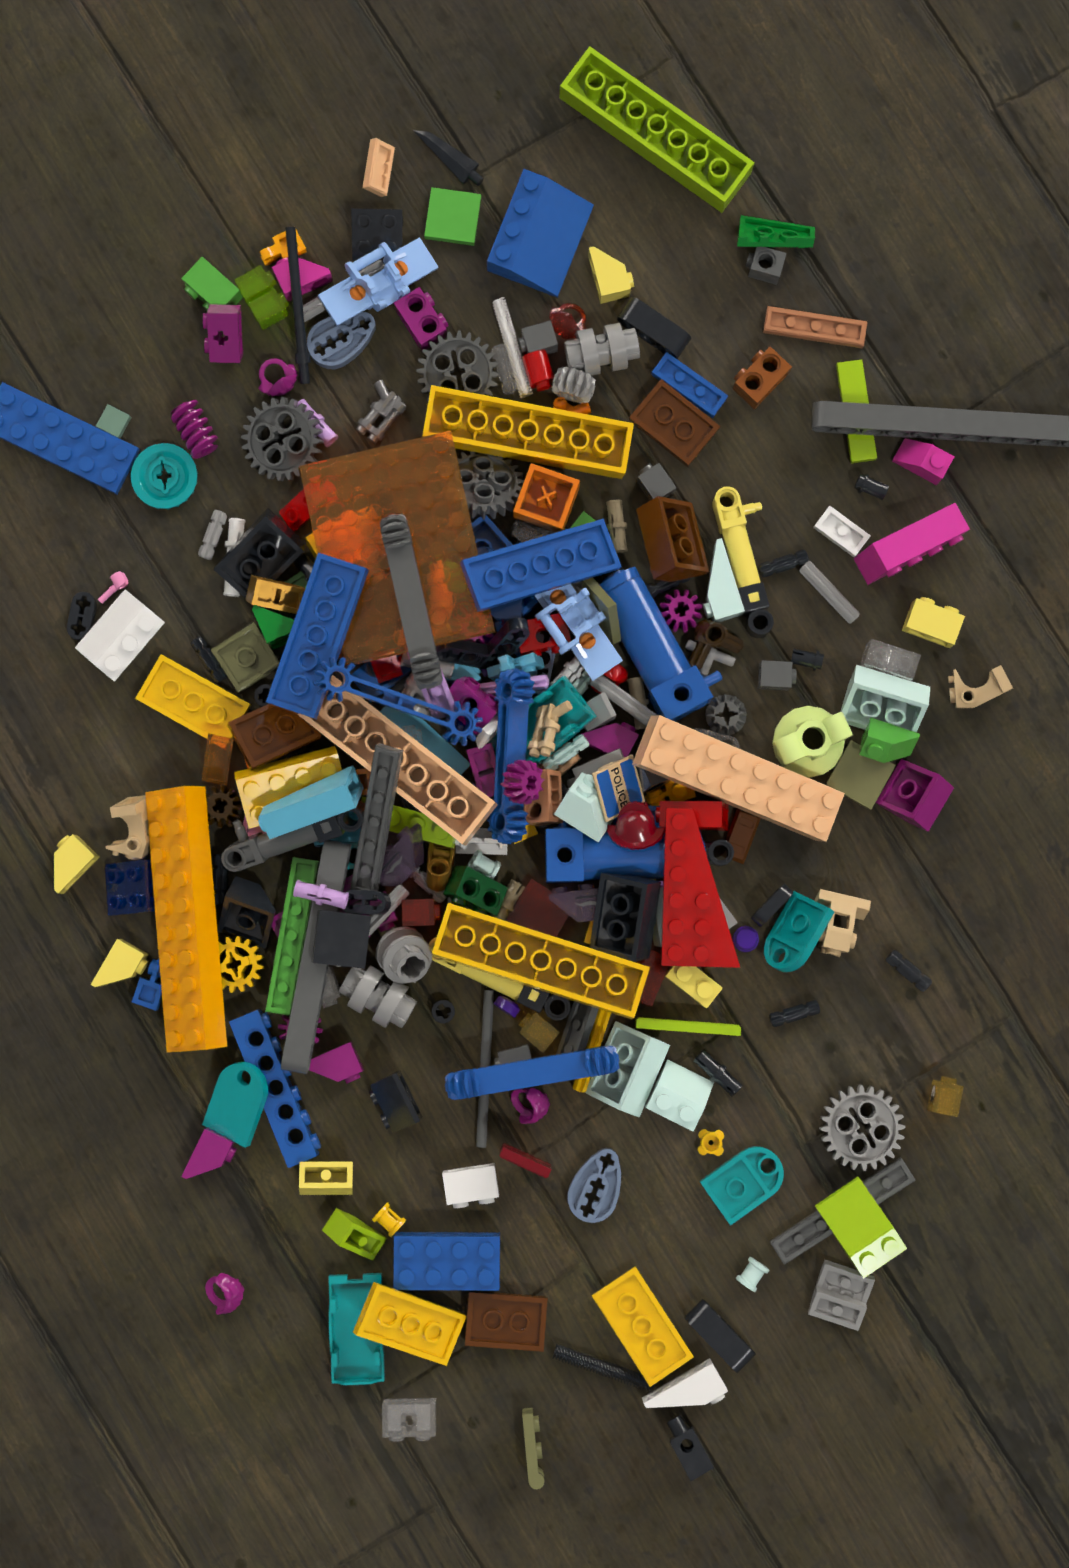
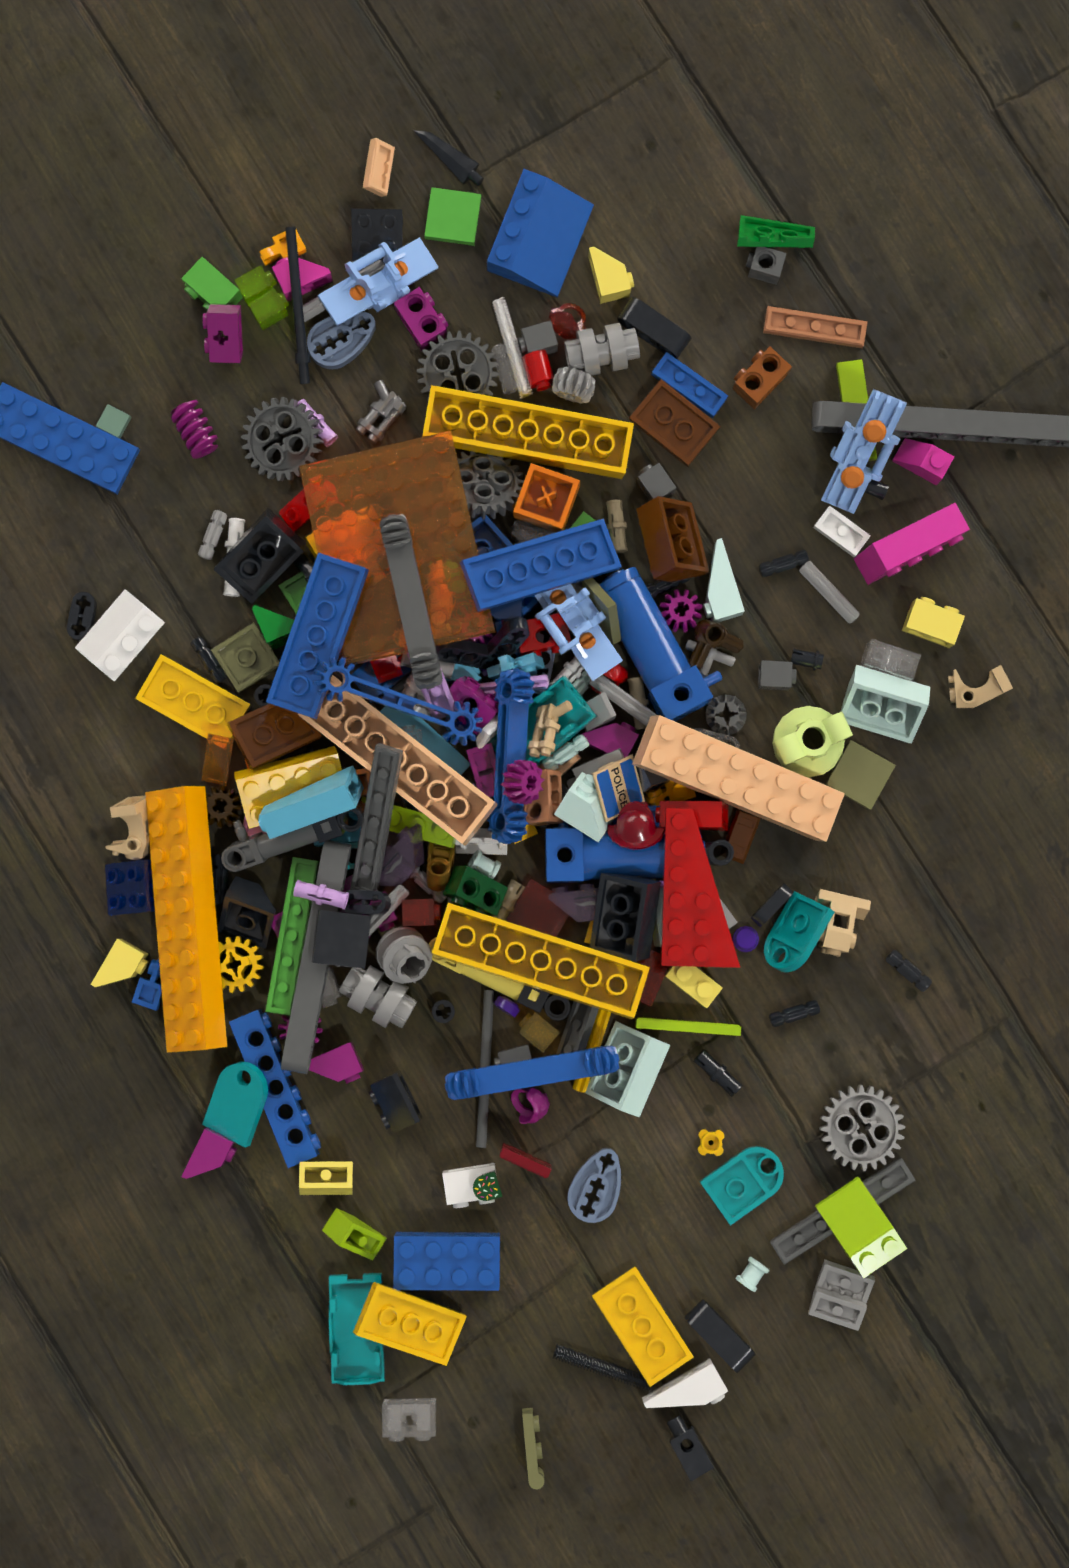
(71, 862): light yellow slope -> none
(120, 582): bright pink hand -> none
(150, 466): teal gear -> none
(232, 1290): magenta piece -> none
(274, 594): pearl gold brick -> none
(284, 384): magenta piece -> none
(389, 1219): yellow bush -> none
(487, 1187): none -> dark green tile
(506, 1321): reddish brown plate -> none
(561, 403): orange arm -> none
(655, 129): lime brick -> none
(679, 1095): light aqua slope -> none
(732, 526): light yellow piece -> none
(856, 447): none -> light blue piece
(886, 741): bright green slope -> none
(915, 794): magenta slope -> none
(945, 1096): clear yellow brick -> none

